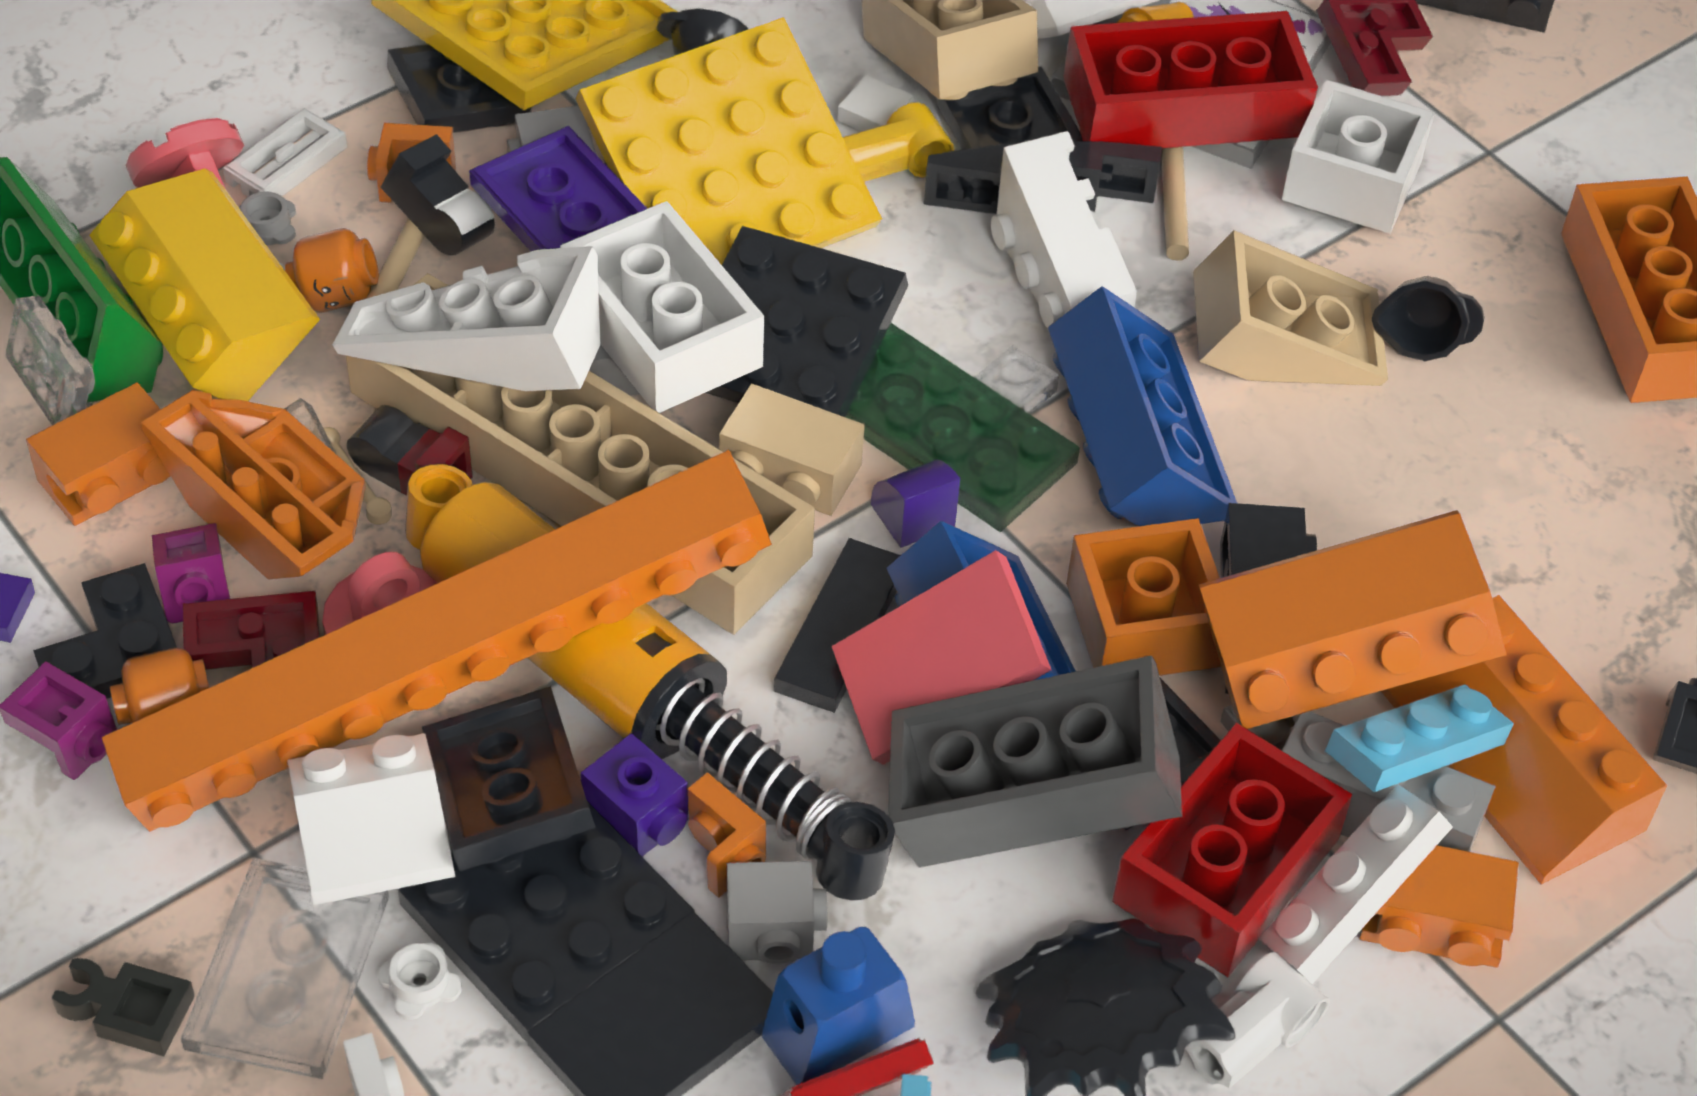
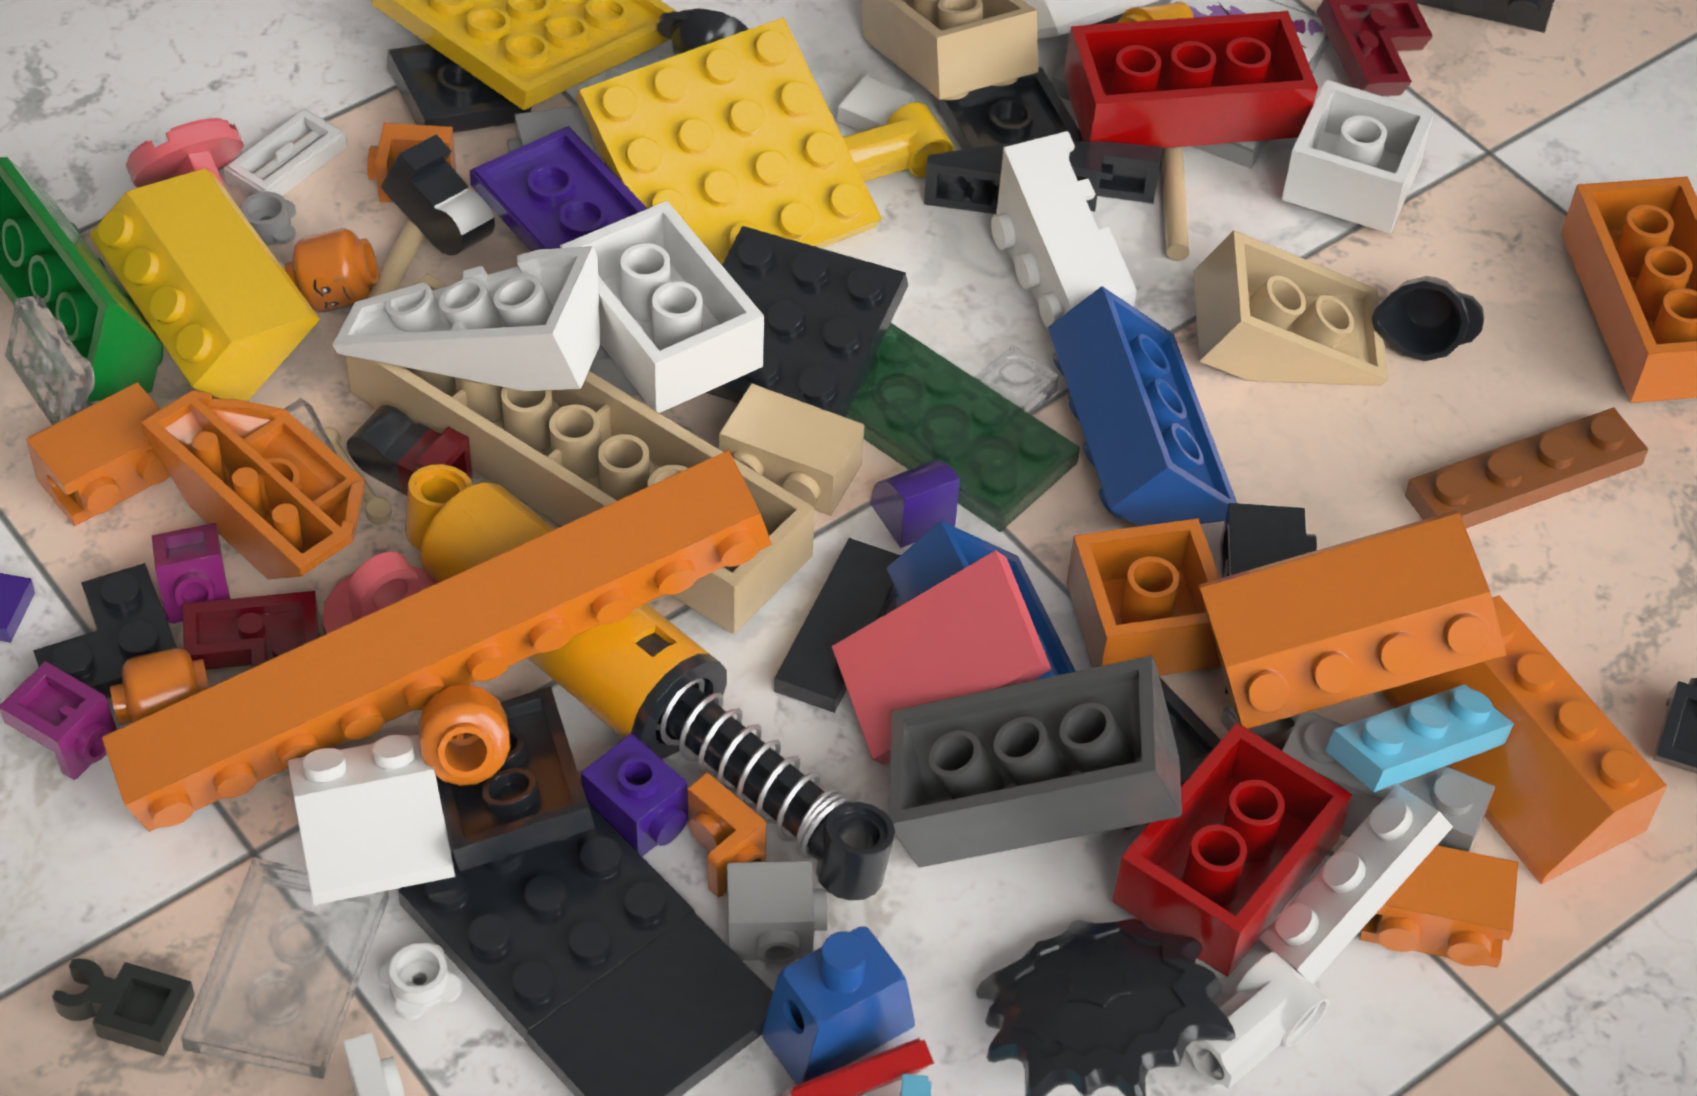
(464, 735): none -> orange head
(1529, 470): none -> dark orange plate

